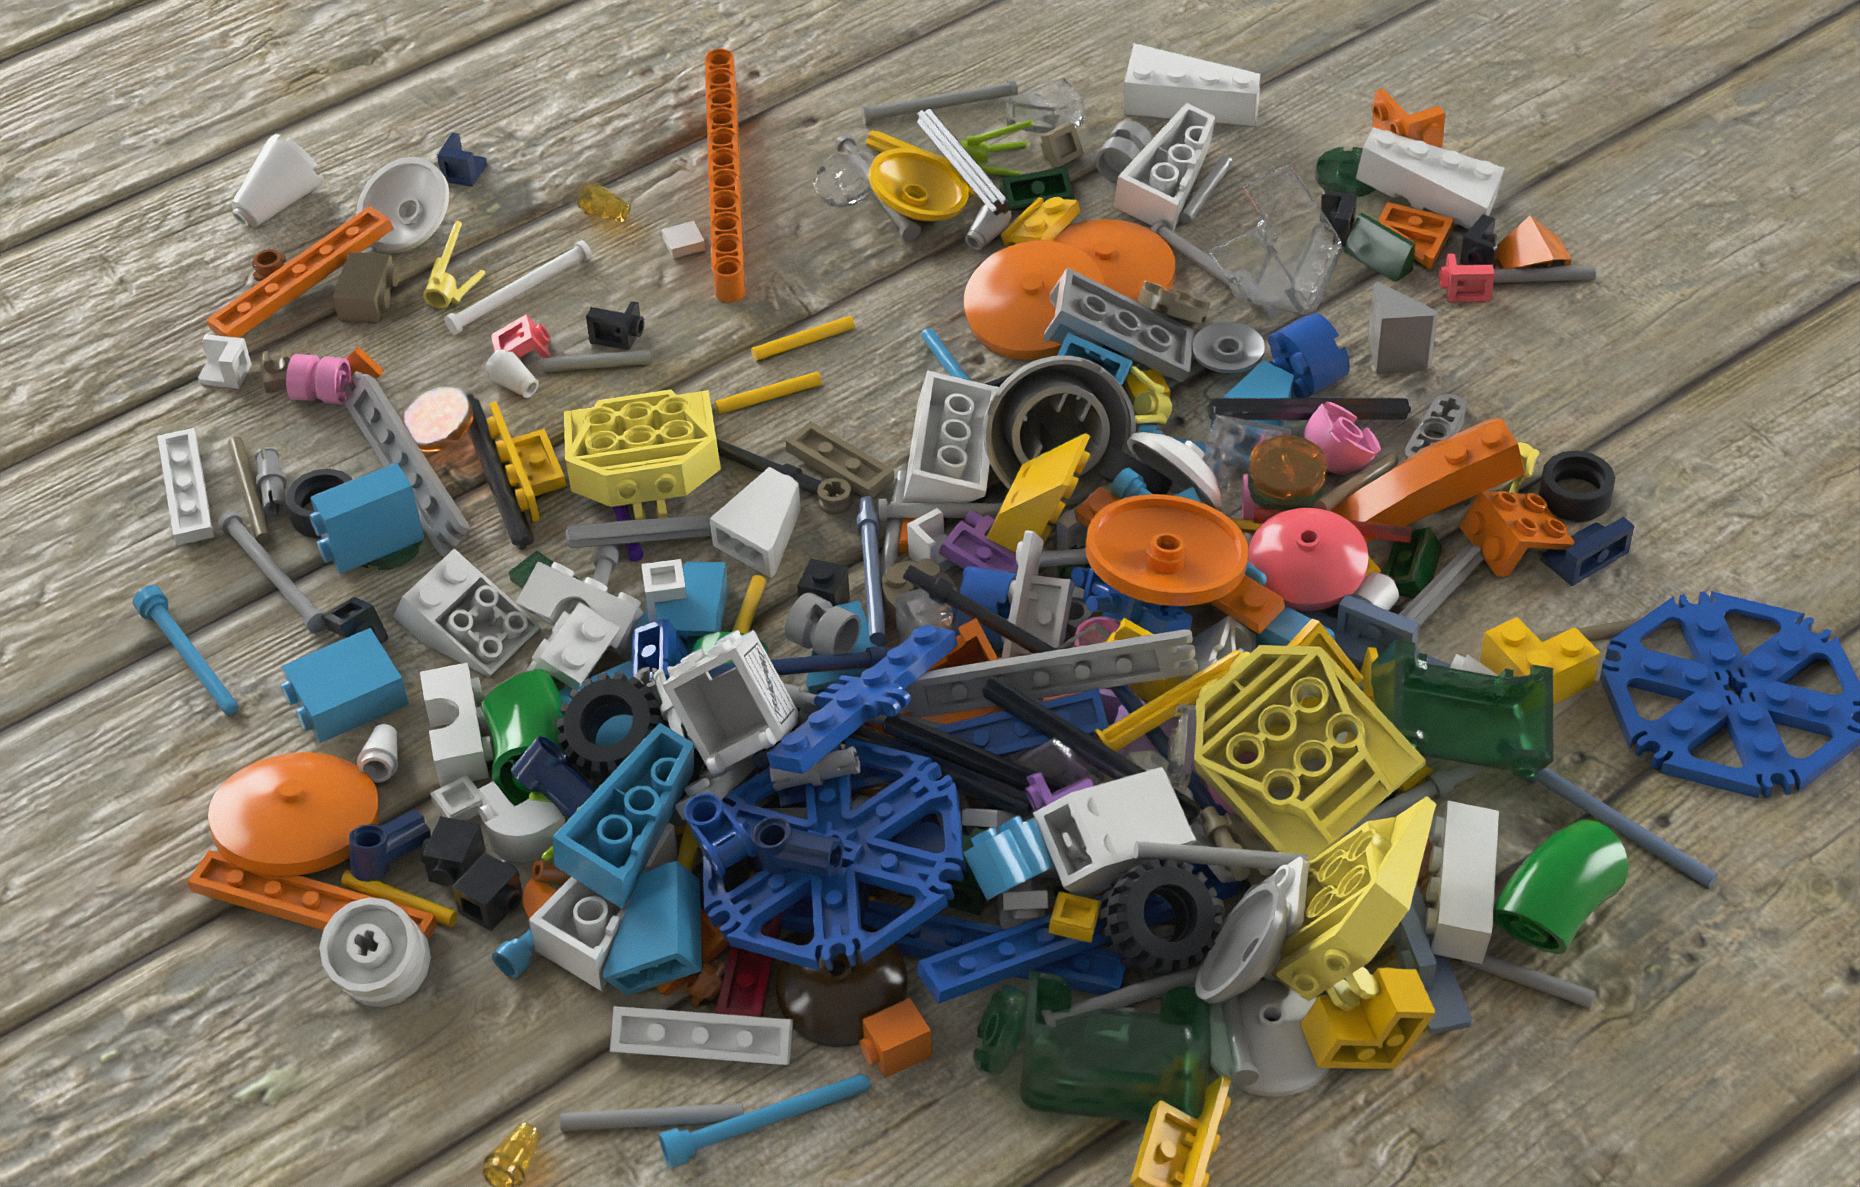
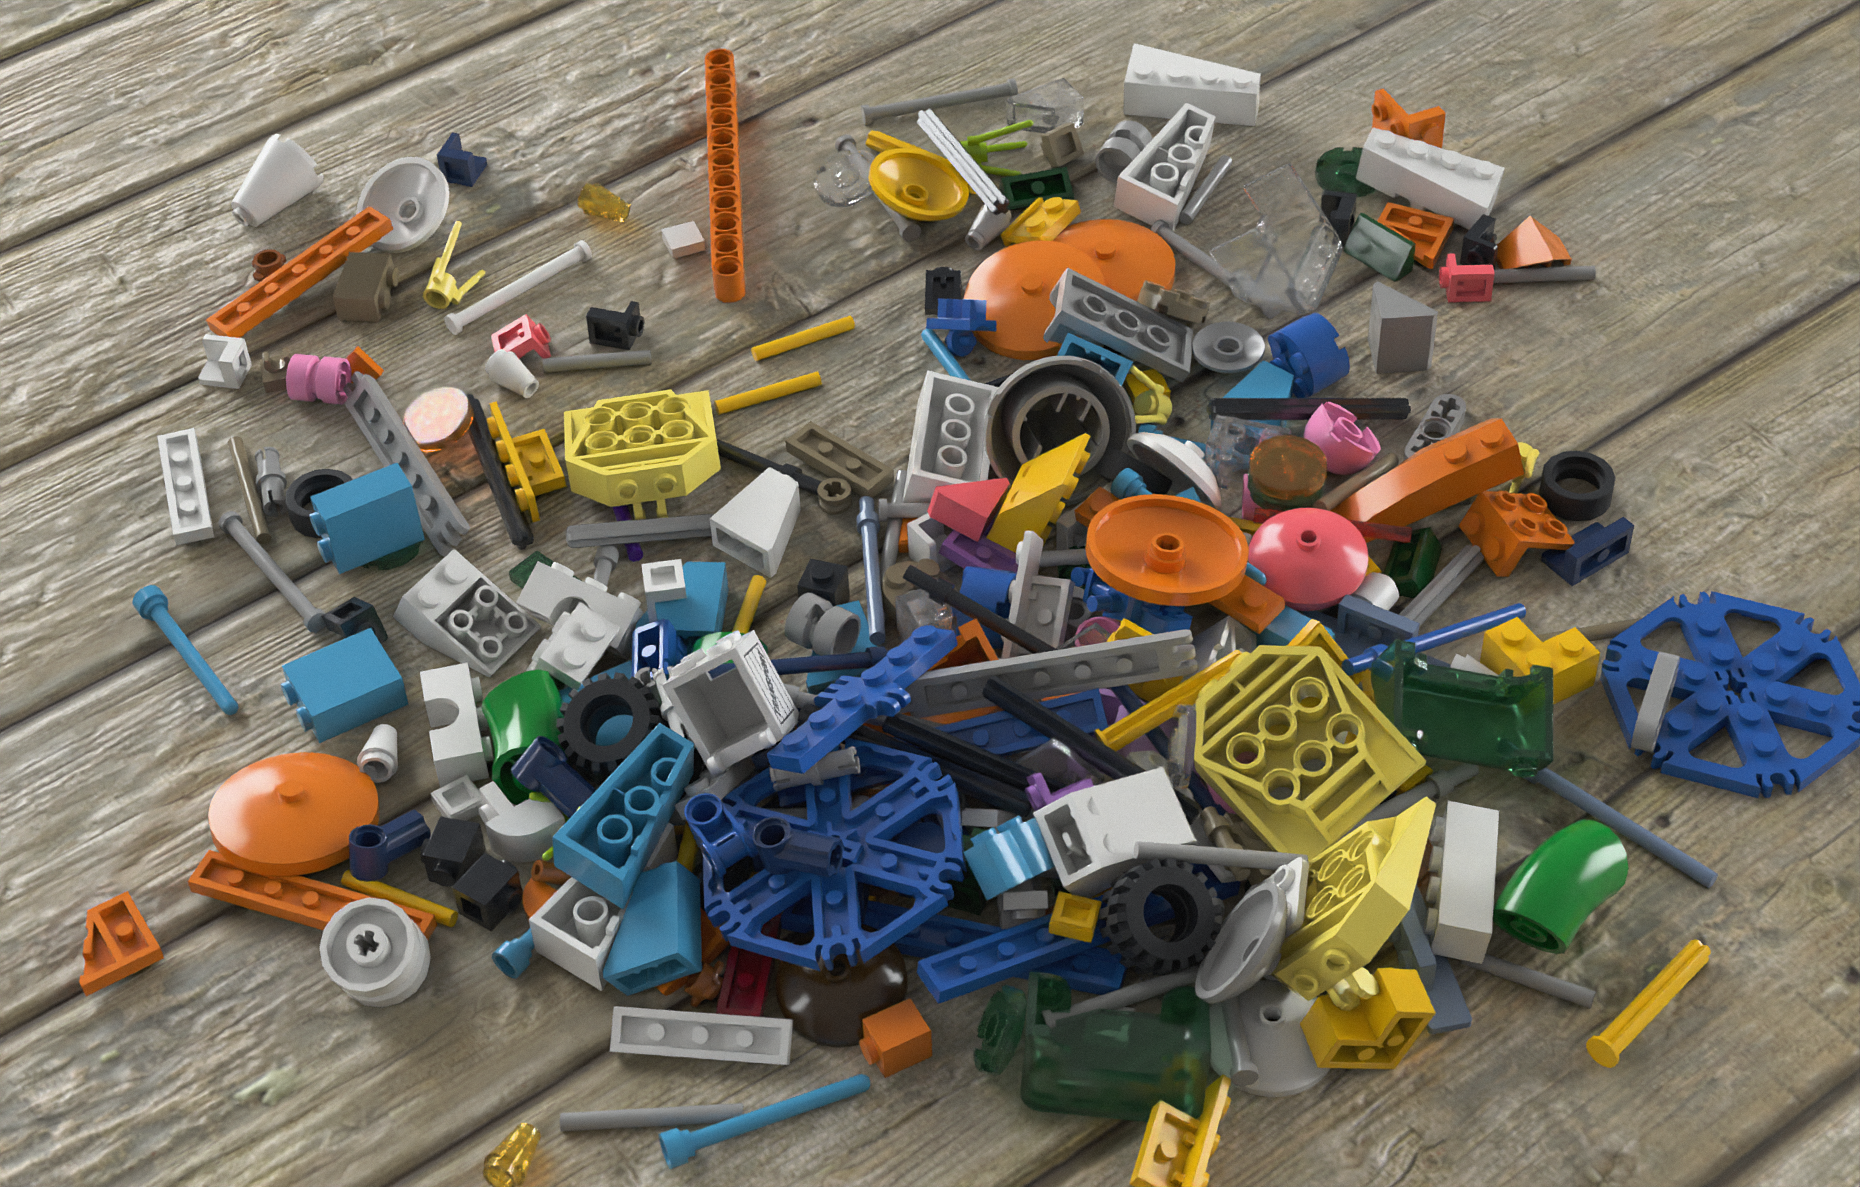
(116, 943): none -> orange wing
(941, 284): none -> black bracket
(961, 319): none -> blue hips
(968, 505): none -> coral slope
(1438, 637): none -> blue bar
(1650, 1001): none -> yellow axle
(1655, 702): none -> light grey beam

